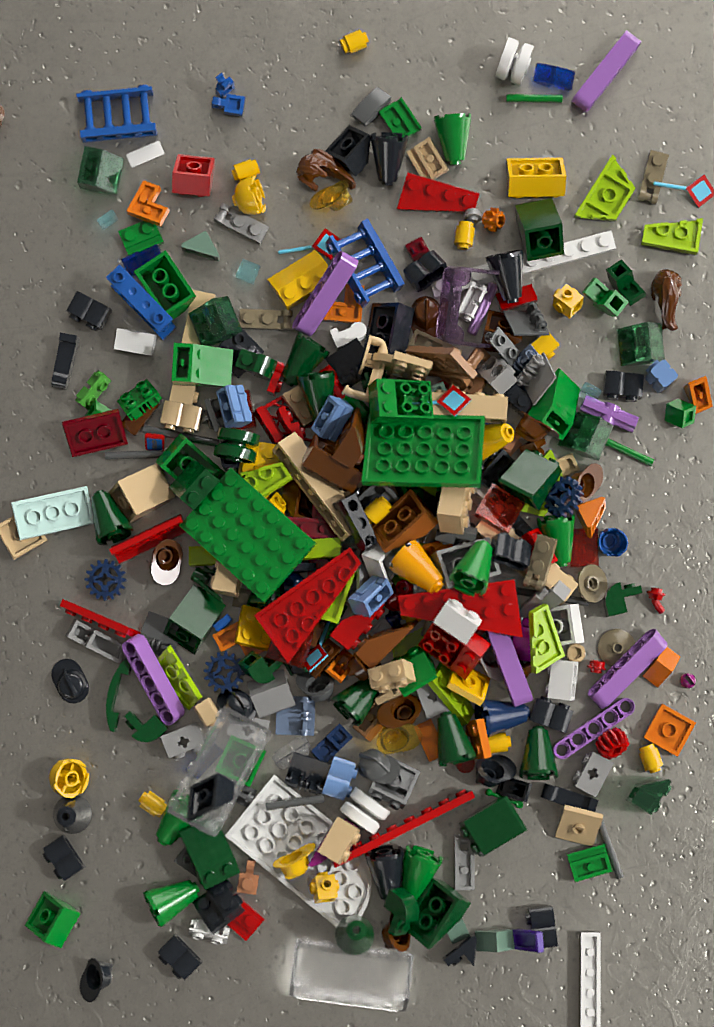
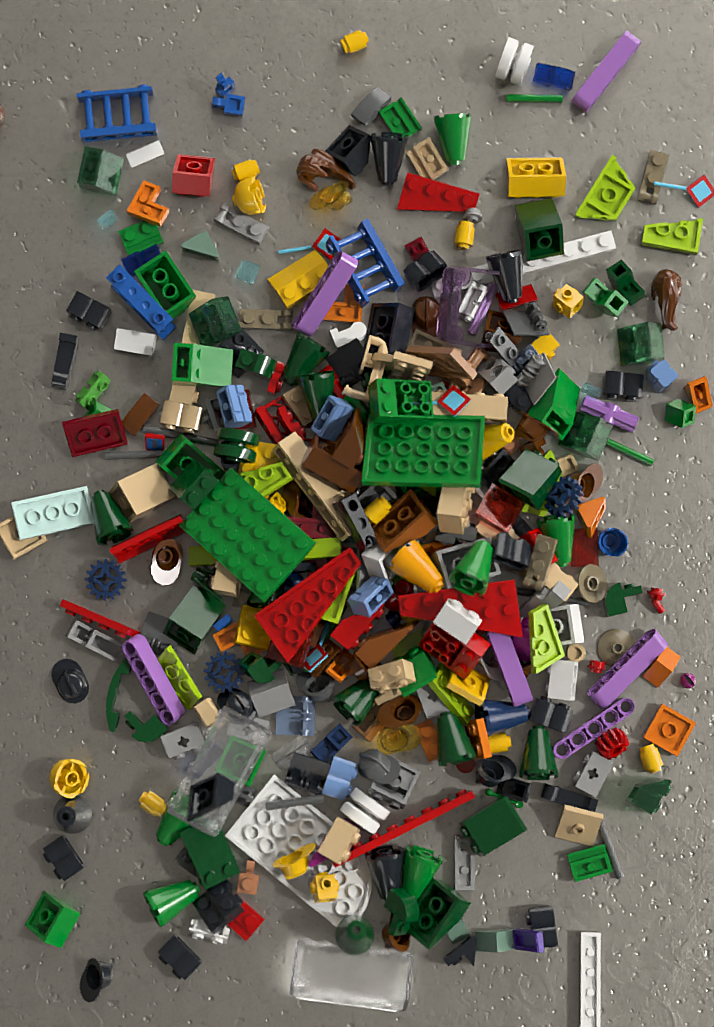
(135, 398): green hinge -> none
(493, 219): orange gear -> none

